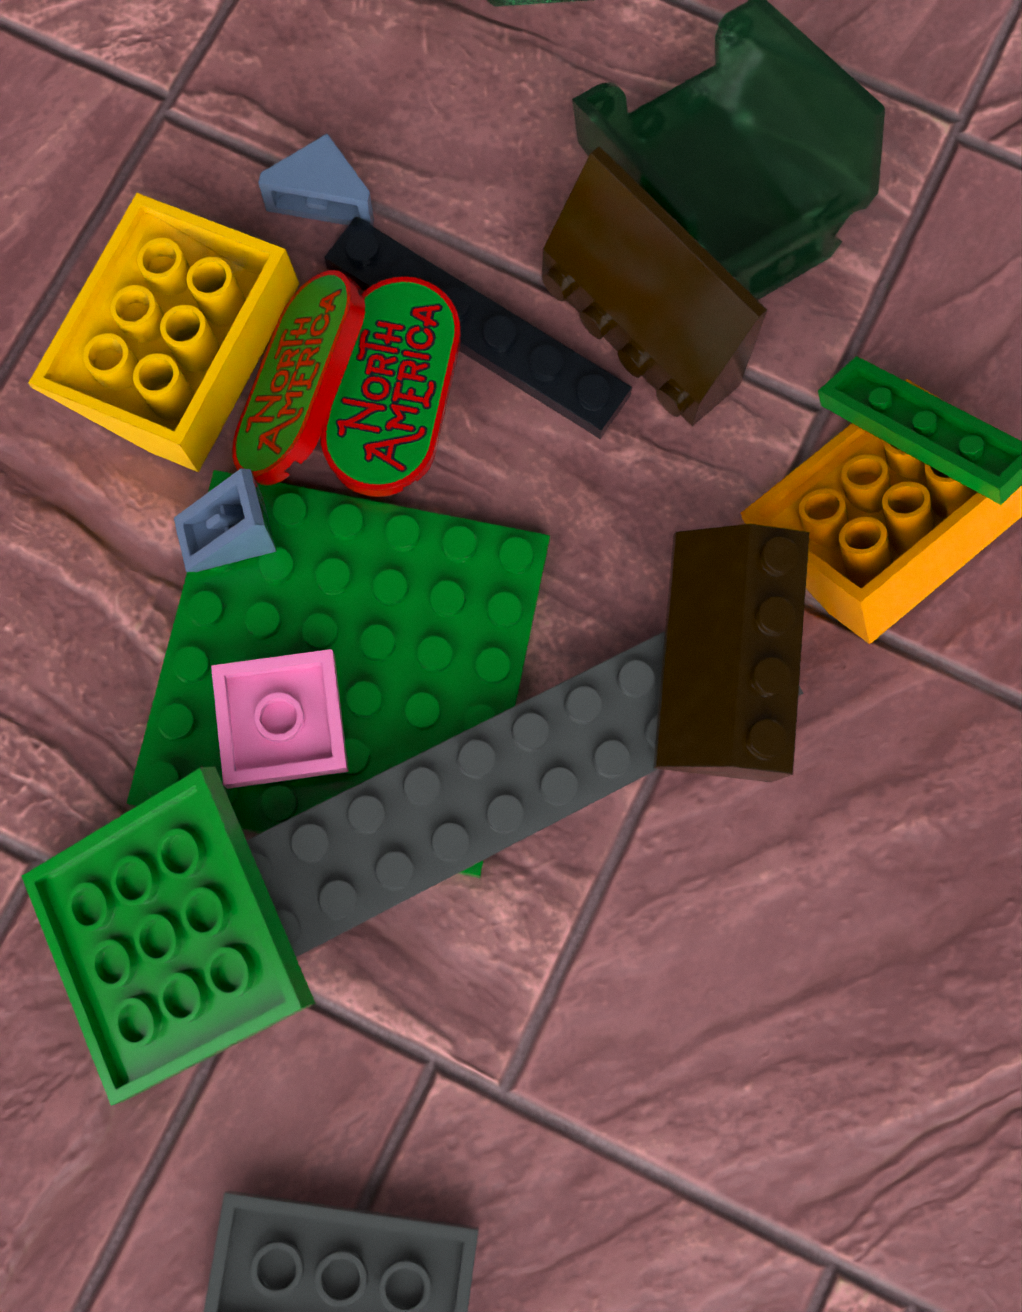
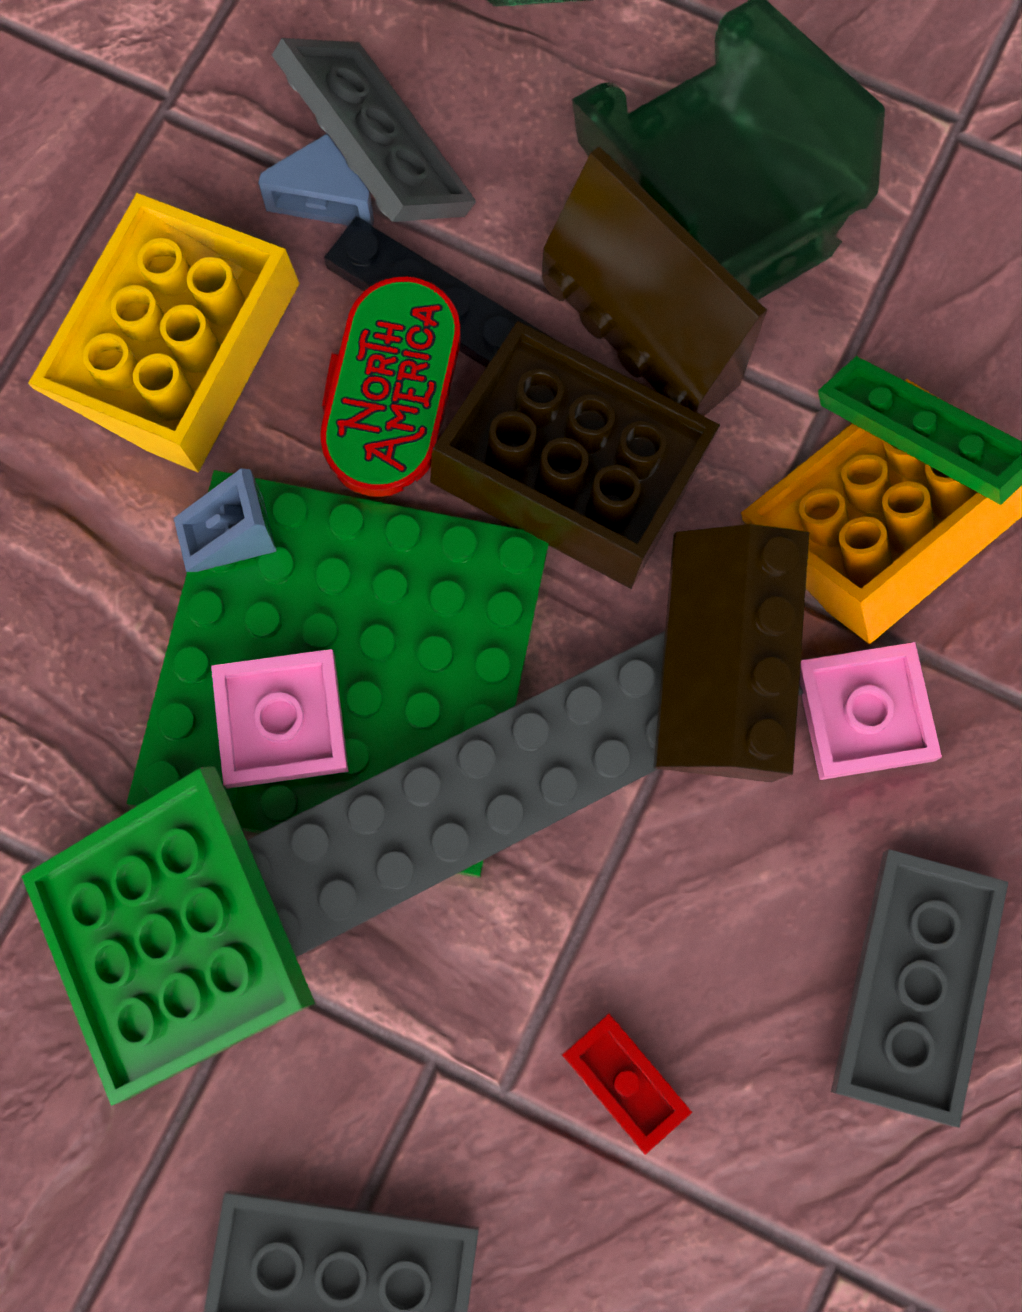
(299, 377): tile -> none
(373, 129): none -> dark grey plate
(572, 453): none -> dark brown slope
(626, 1083): none -> red plate
(868, 711): none -> bright pink plate
(920, 988): none -> dark grey plate

